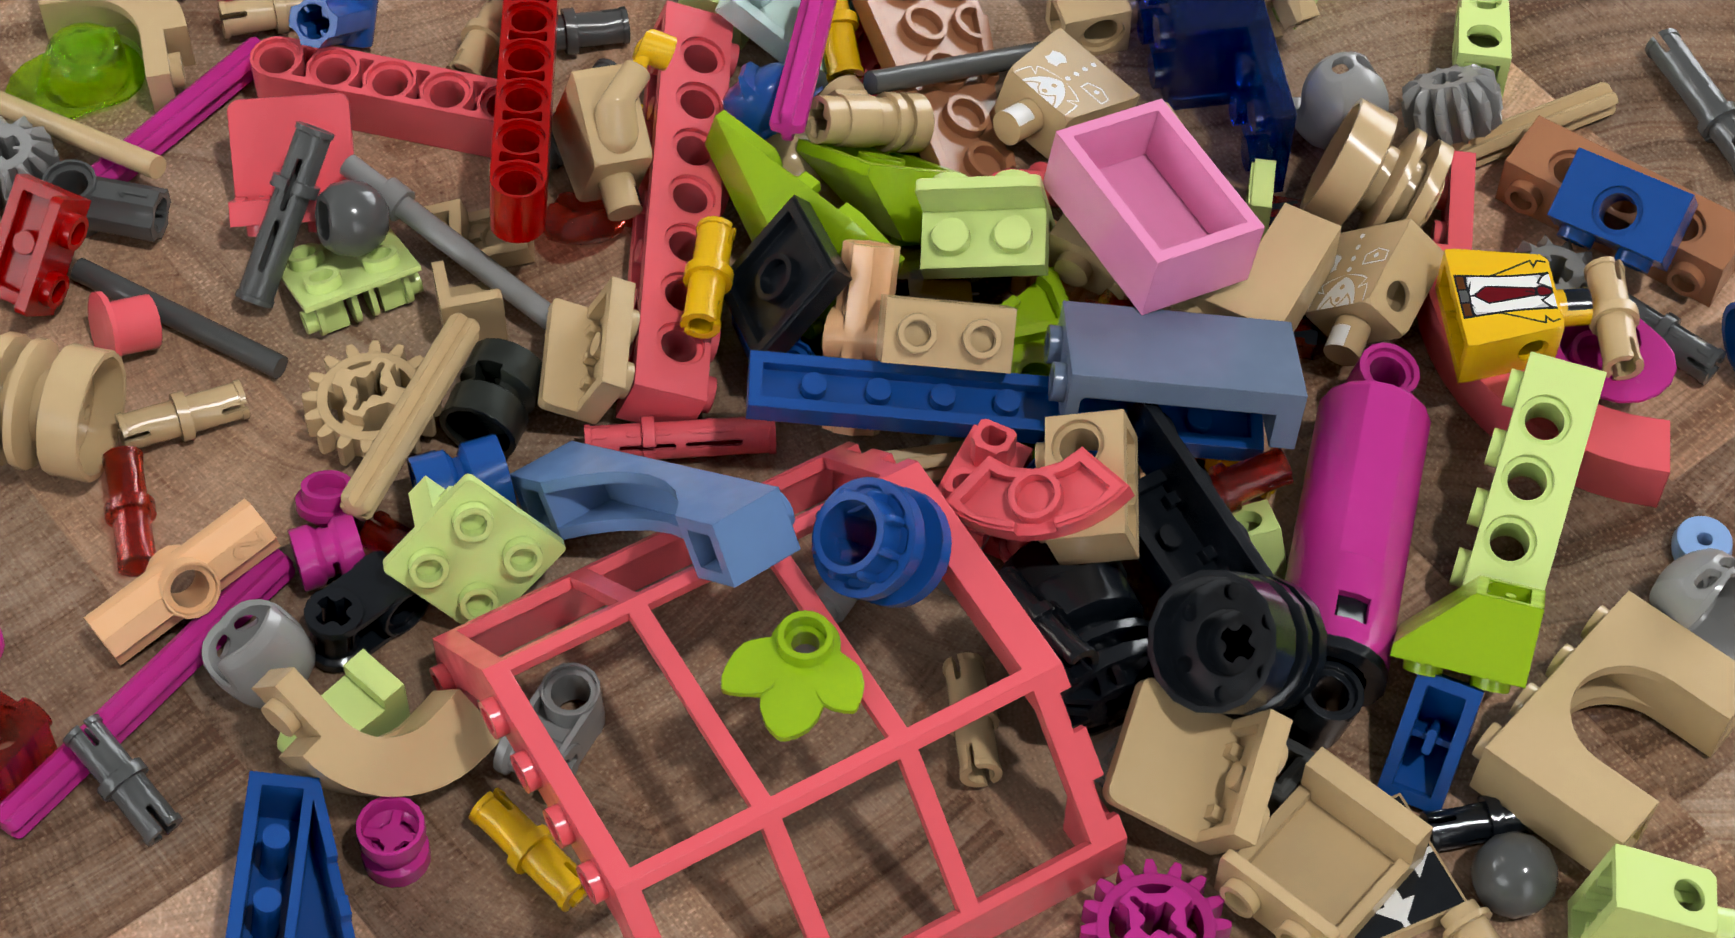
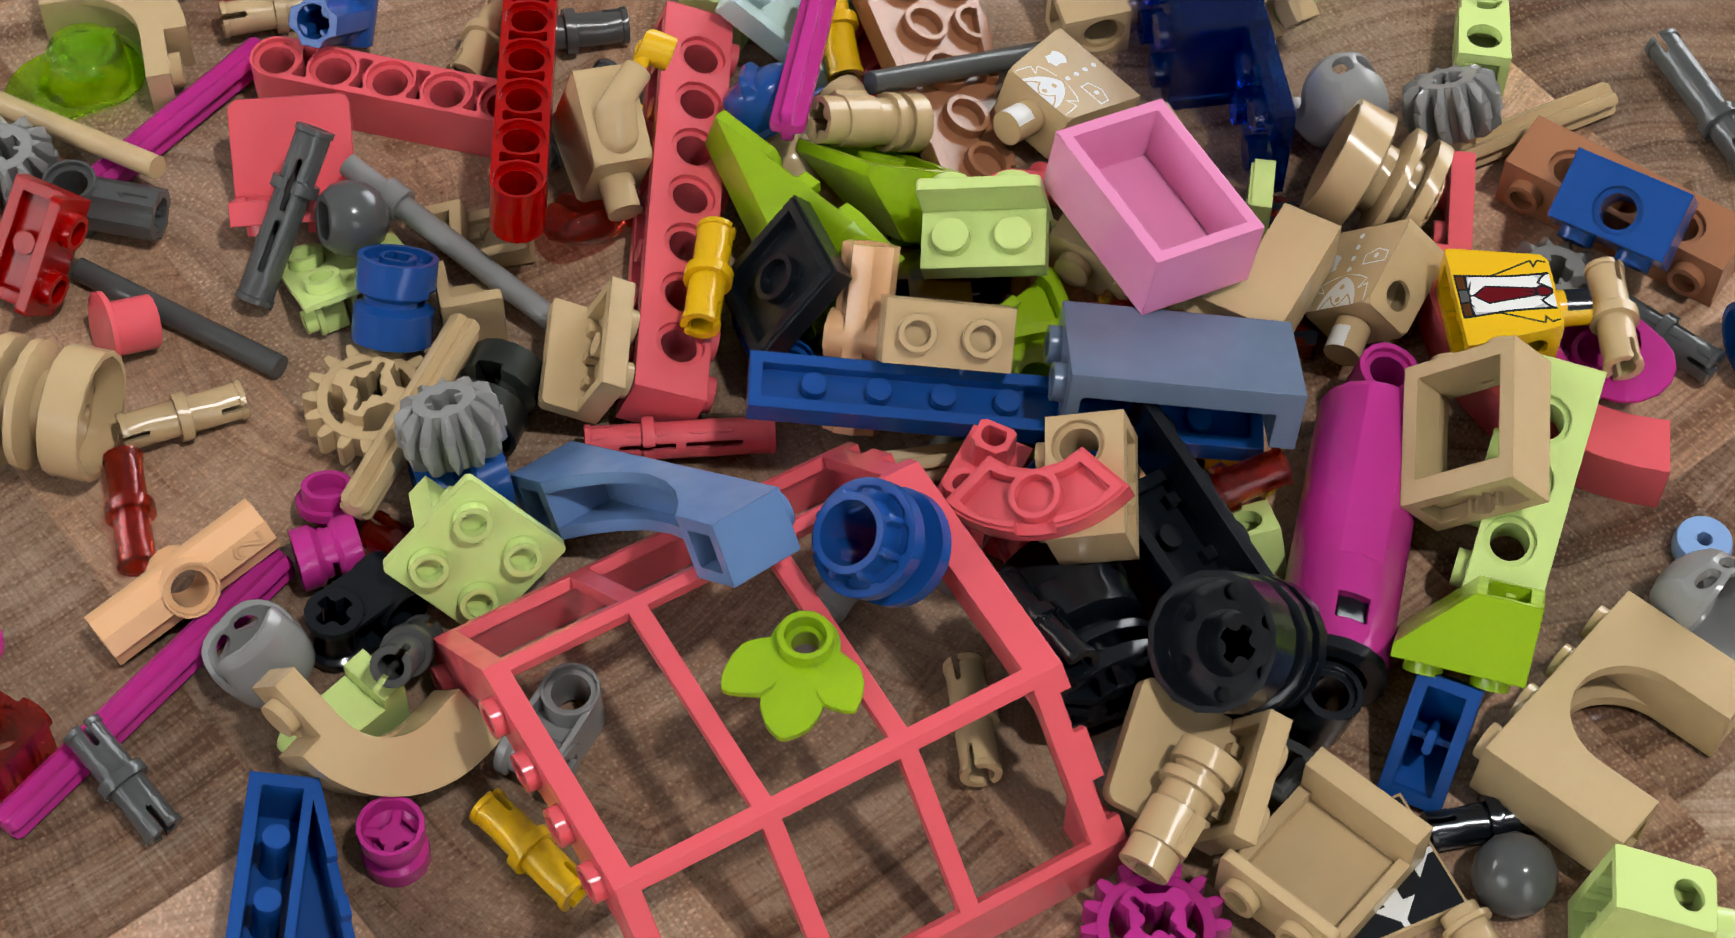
(394, 307): none -> blue wheel
(405, 651): none -> dark grey pin
(450, 426): none -> light grey gear
(1179, 808): none -> tan axle
(1488, 487): none -> tan window

